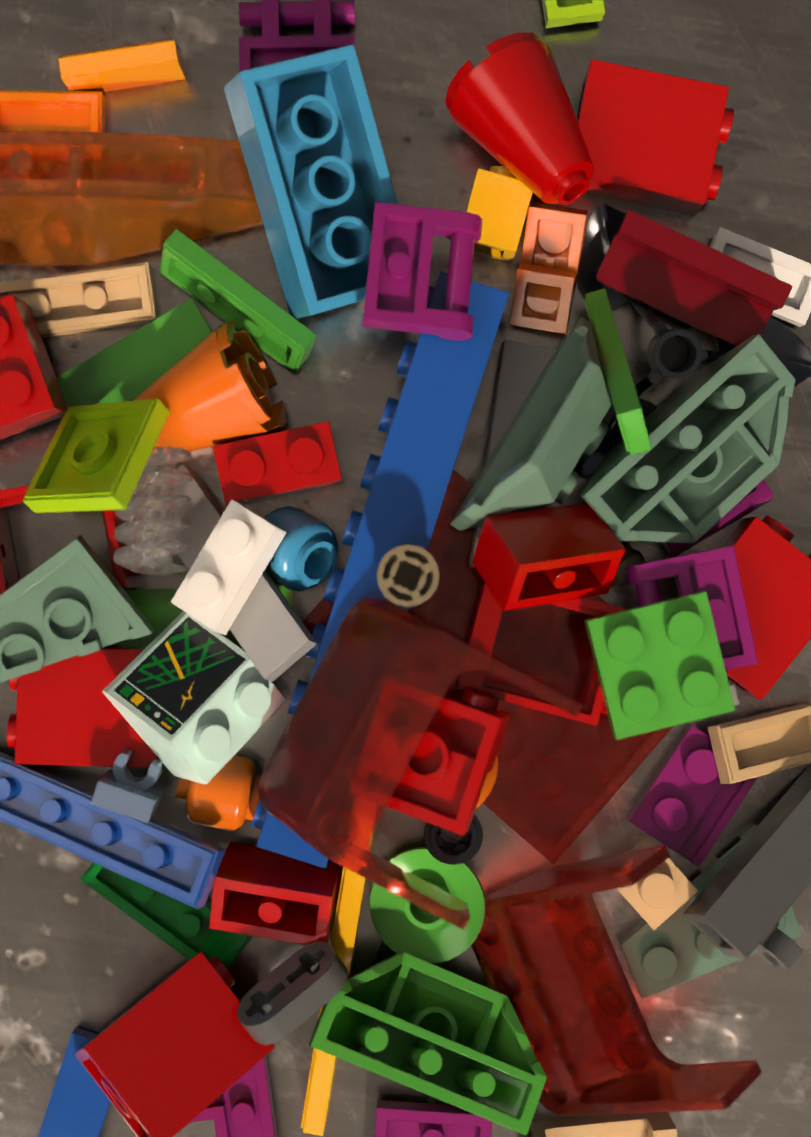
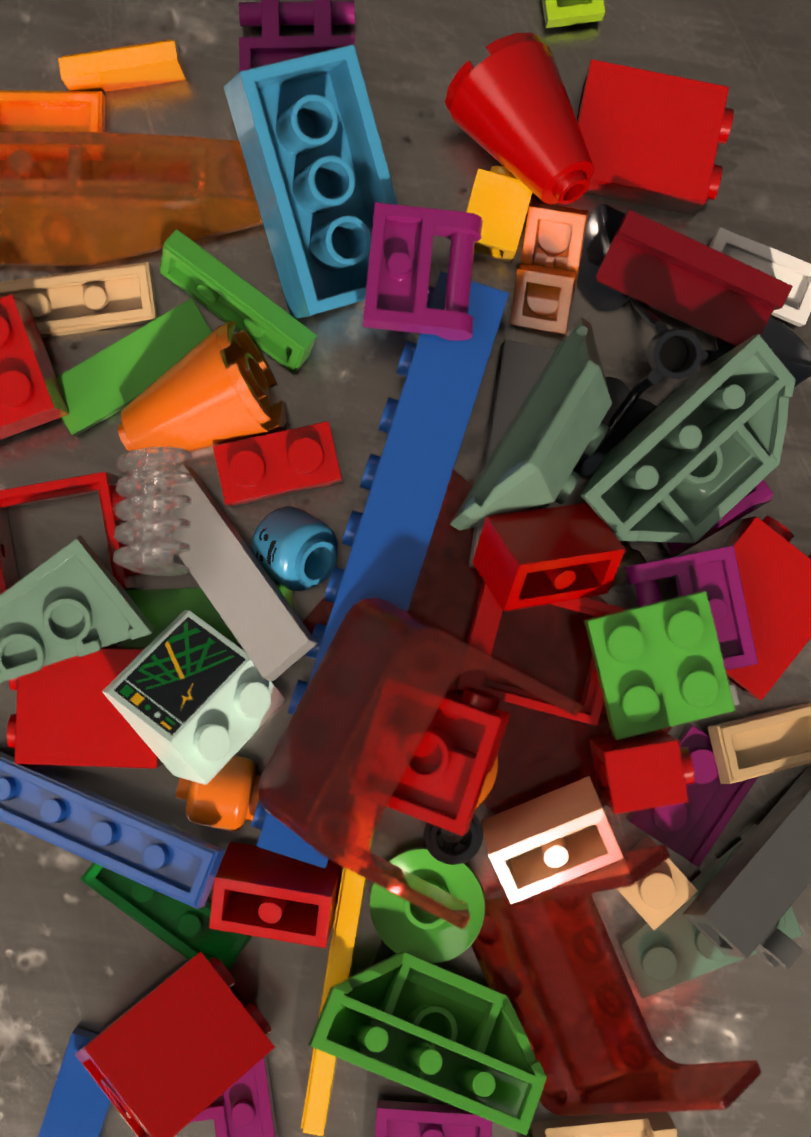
(96, 457): lime tile -> none
(129, 794): sand blue tile -> none
(228, 567): white plate -> none
(292, 993): dark grey beam -> none
(415, 572): dark tan wheel -> none
(550, 840): none -> light nougat brick
(617, 373): bright green tile -> none
(641, 771): none -> red brick

